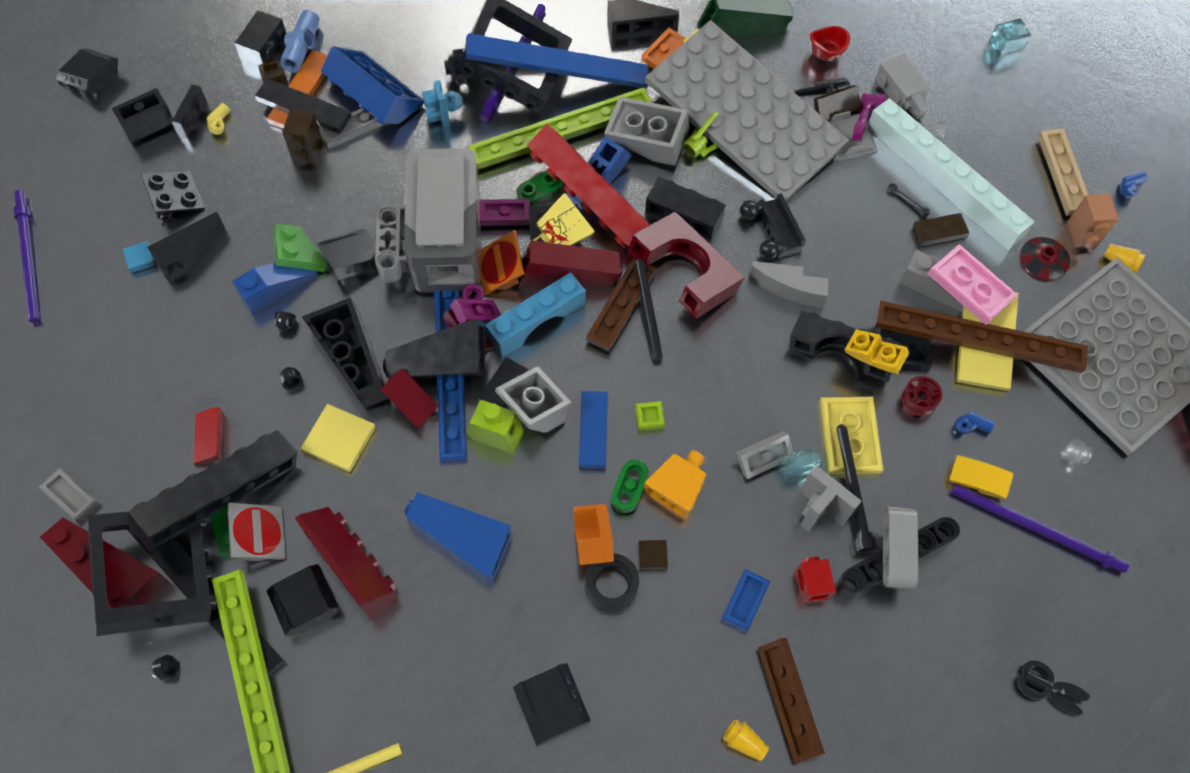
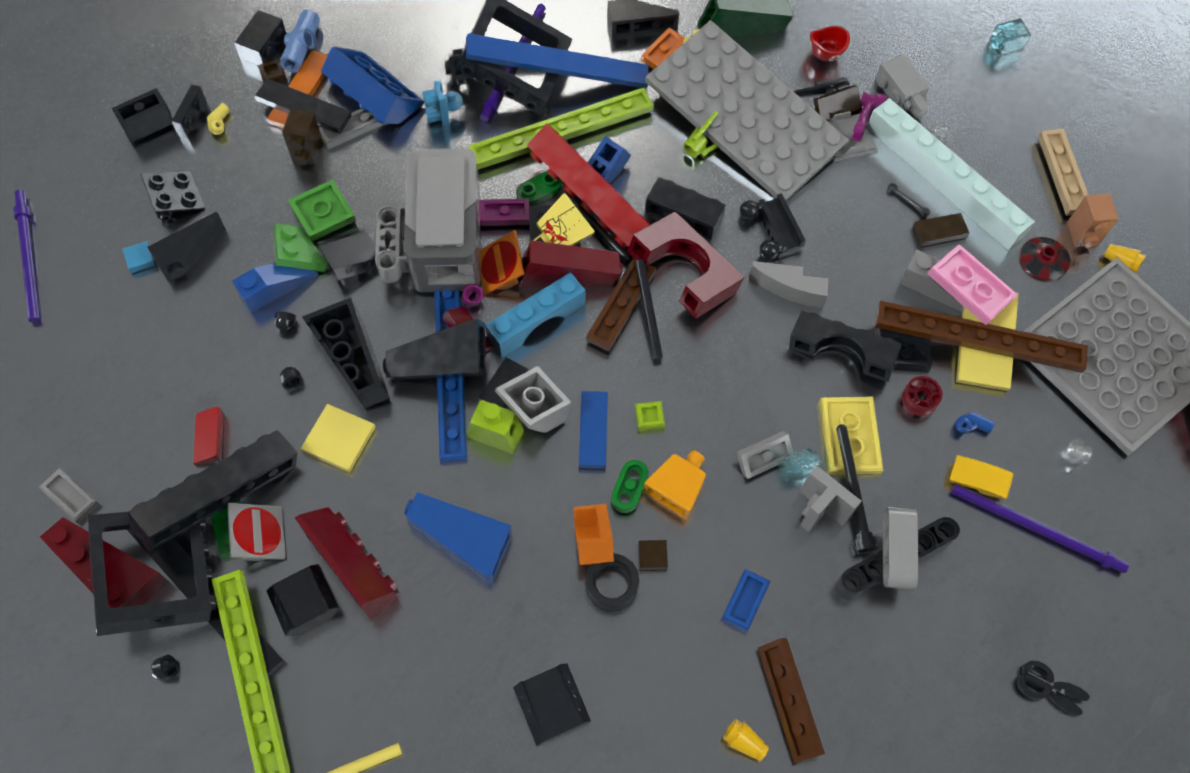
(89, 72): black slope -> none
(322, 210): none -> bright green plate
(409, 397): dark red slope -> none
(475, 309): magenta plate -> none
(601, 232): none -> black bar
(649, 129): light grey slope -> none
(815, 579): red brick -> none
(873, 351): yellow slope -> none
(1130, 182): blue arm -> none

